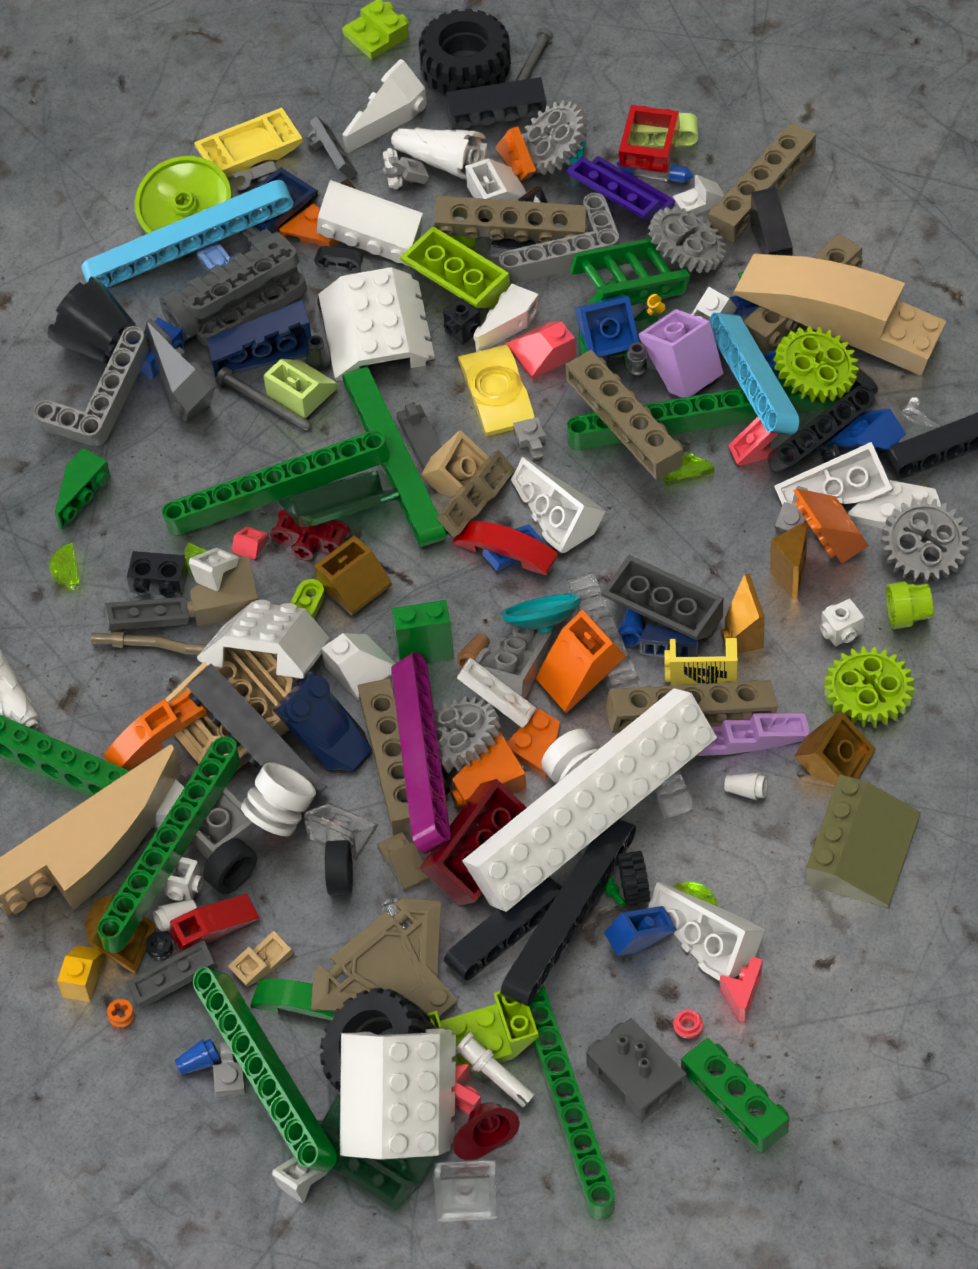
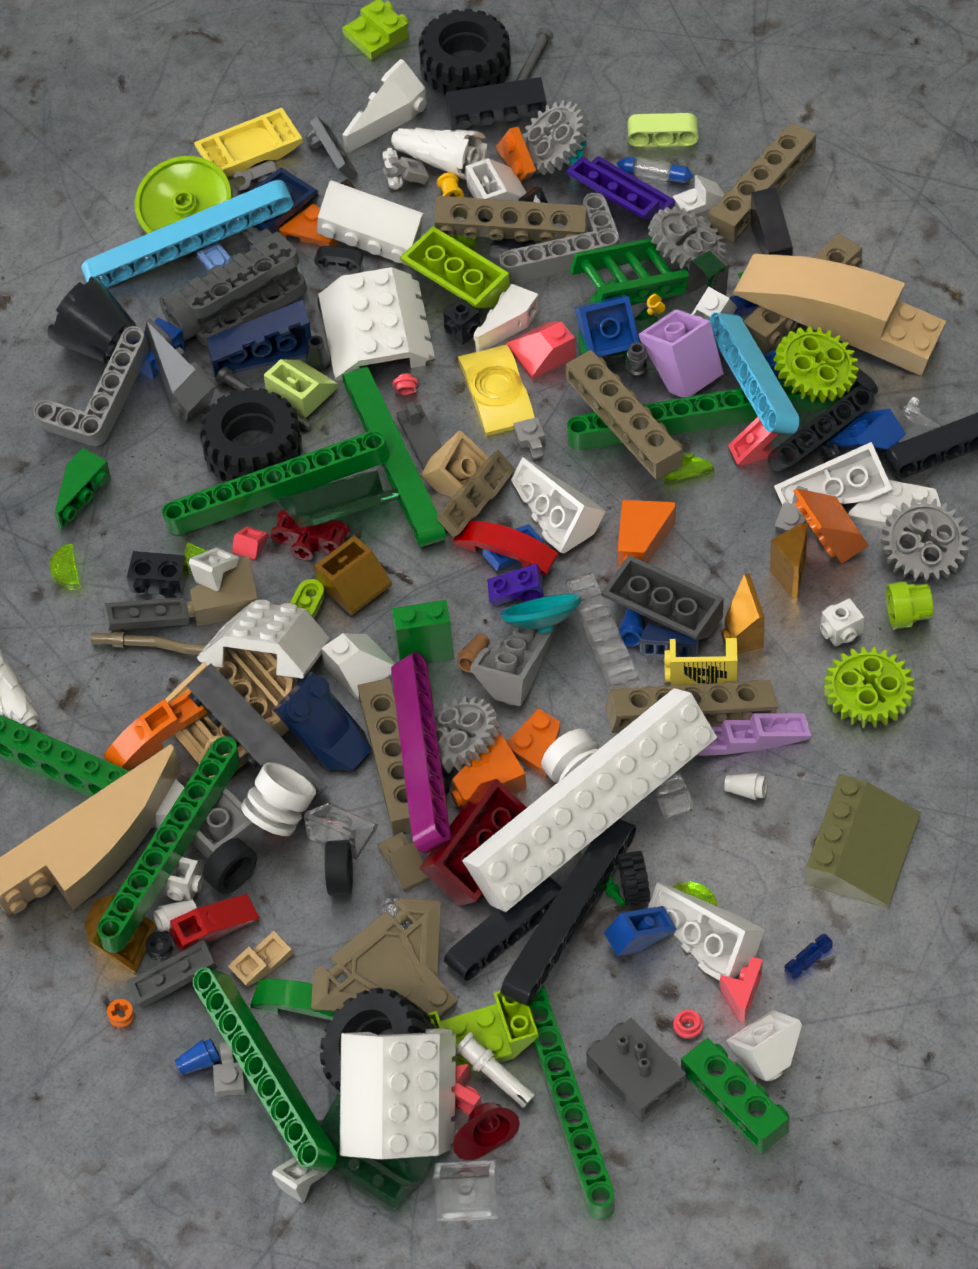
(80, 973): yellow slope -> none
(247, 412): none -> black tyre
(405, 384): none -> coral plate
(449, 185): none -> yellow bush
(496, 692): white tile -> none
(521, 583): none -> dark purple plate
(578, 661): orange slope -> none
(643, 528): none -> orange slope
(656, 159): red window -> none
(709, 270): none -> dark grey piece
(767, 1044): none -> white slope
(808, 956): none -> clear blue axle
(835, 750): pearl gold slope -> none

